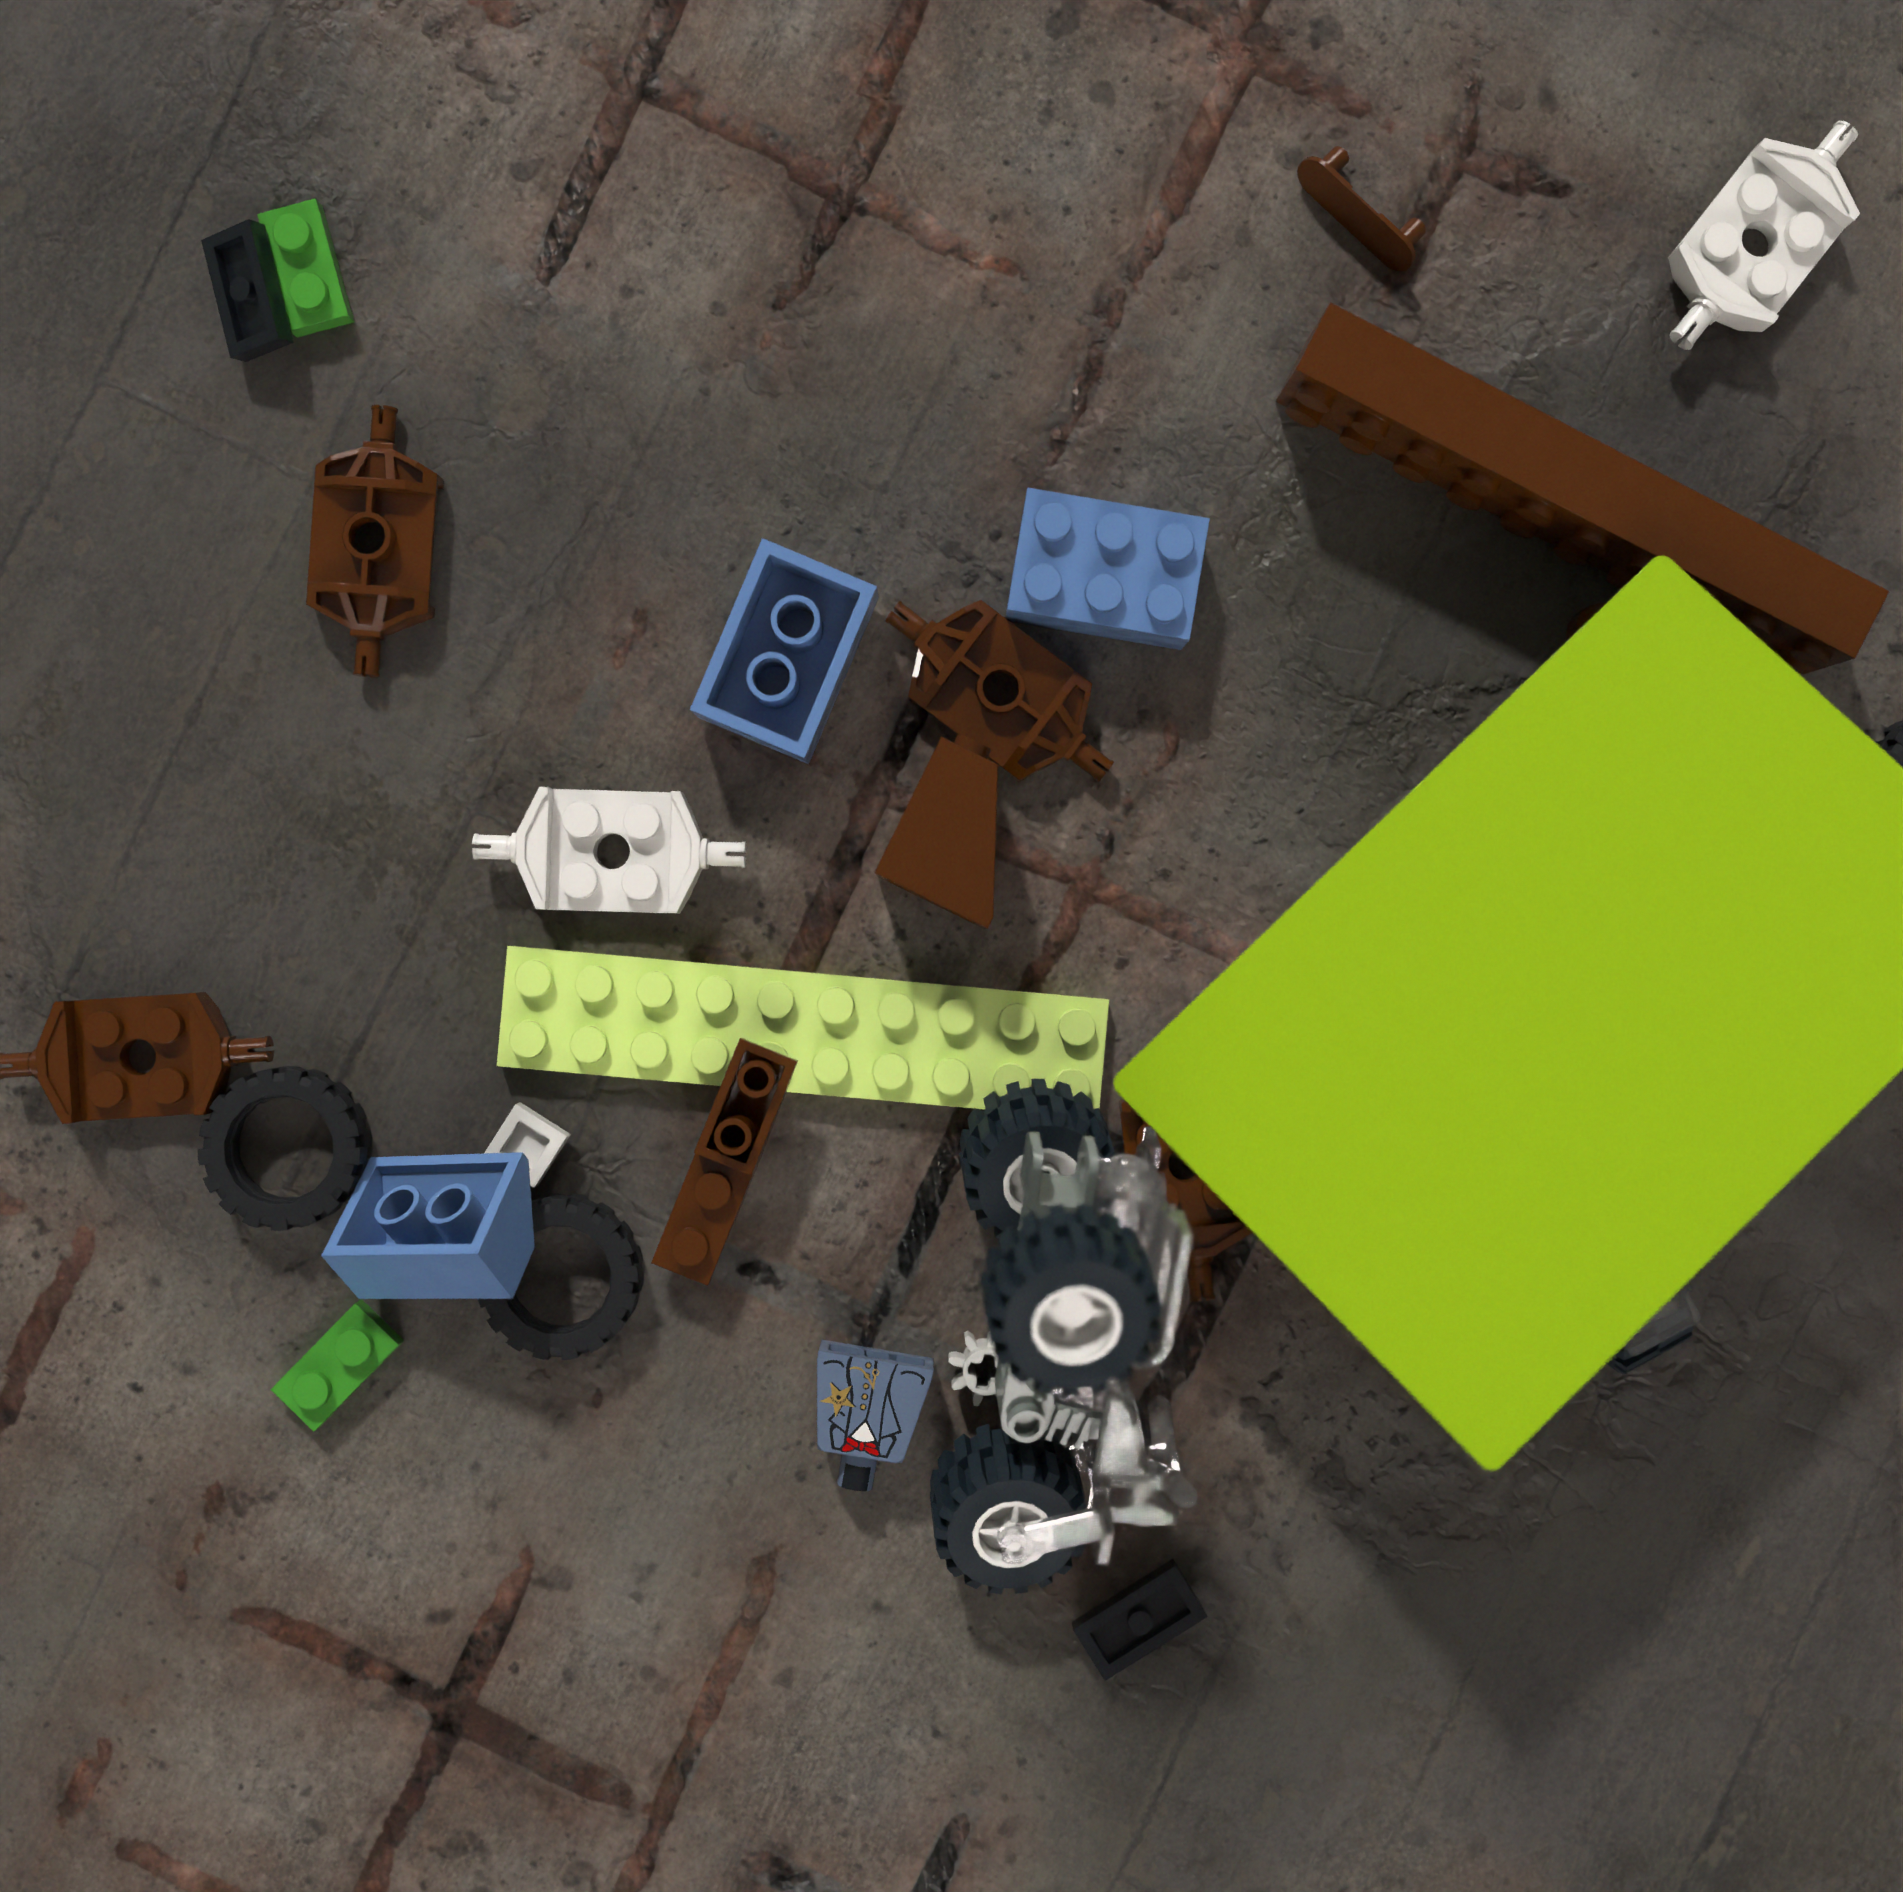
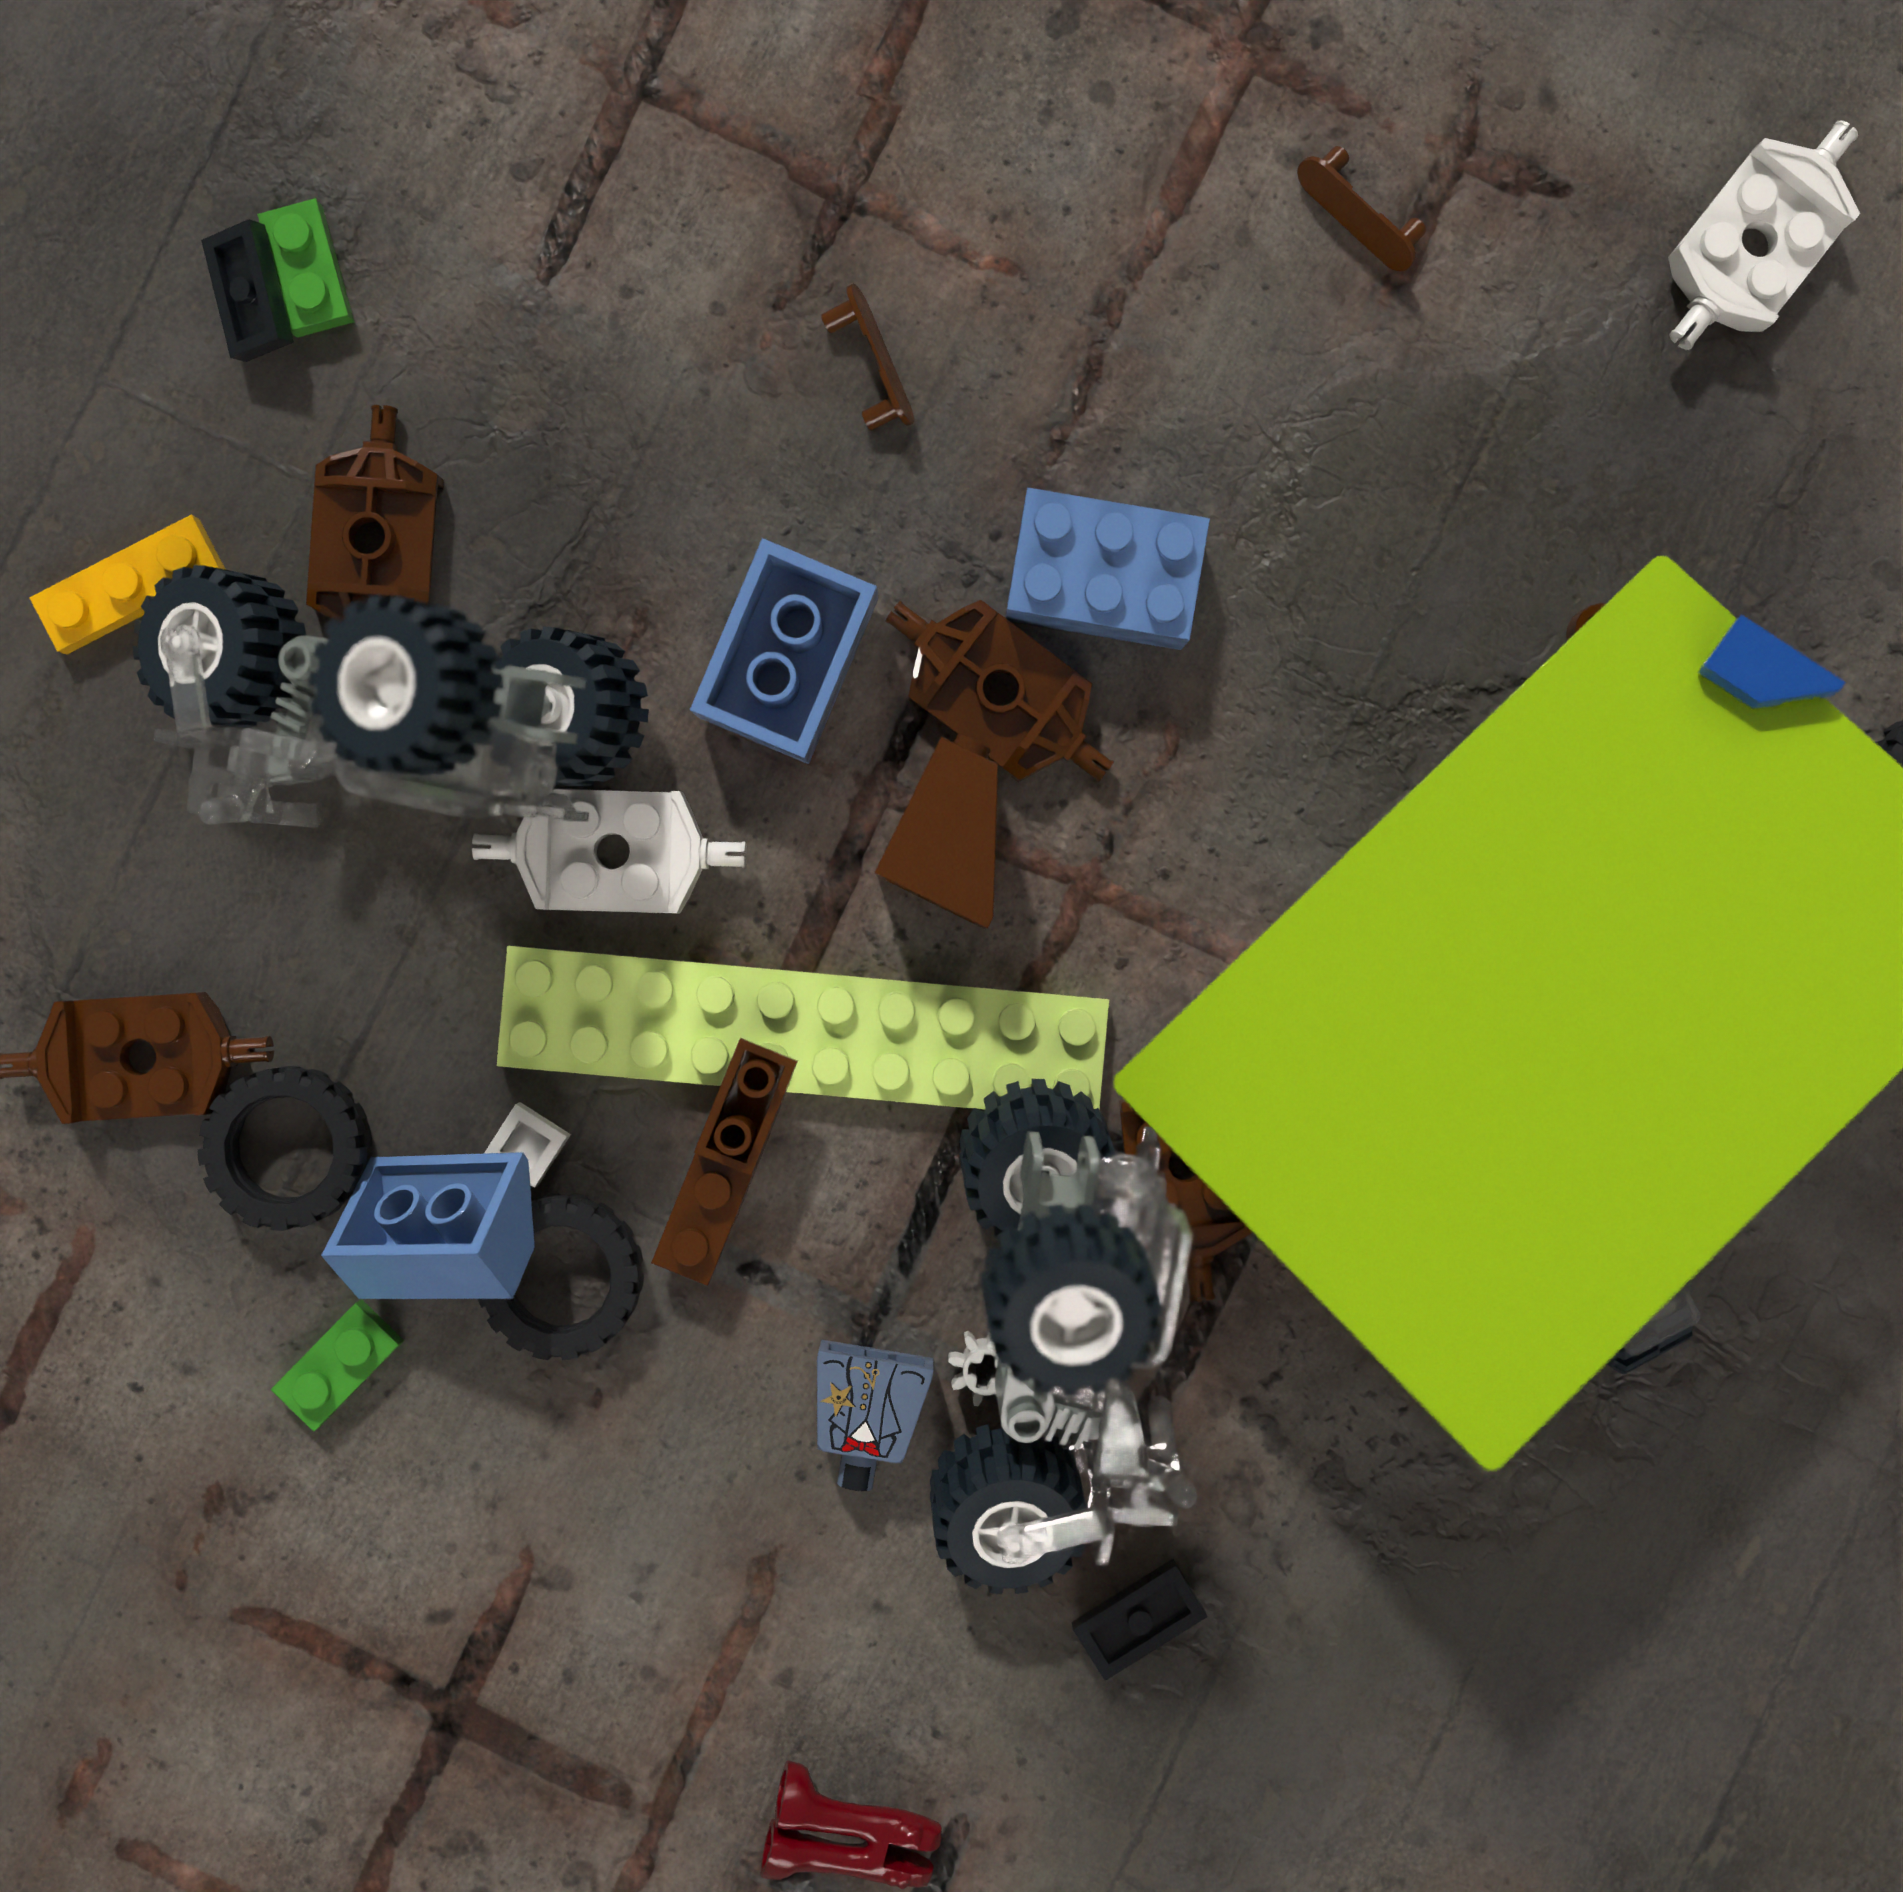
(115, 587): none -> yellow plate
(388, 704): none -> piece
(858, 309): none -> reddish brown piece
(875, 1860): none -> dark red piece
(1569, 488): reddish brown brick -> none
(1765, 669): none -> blue tile

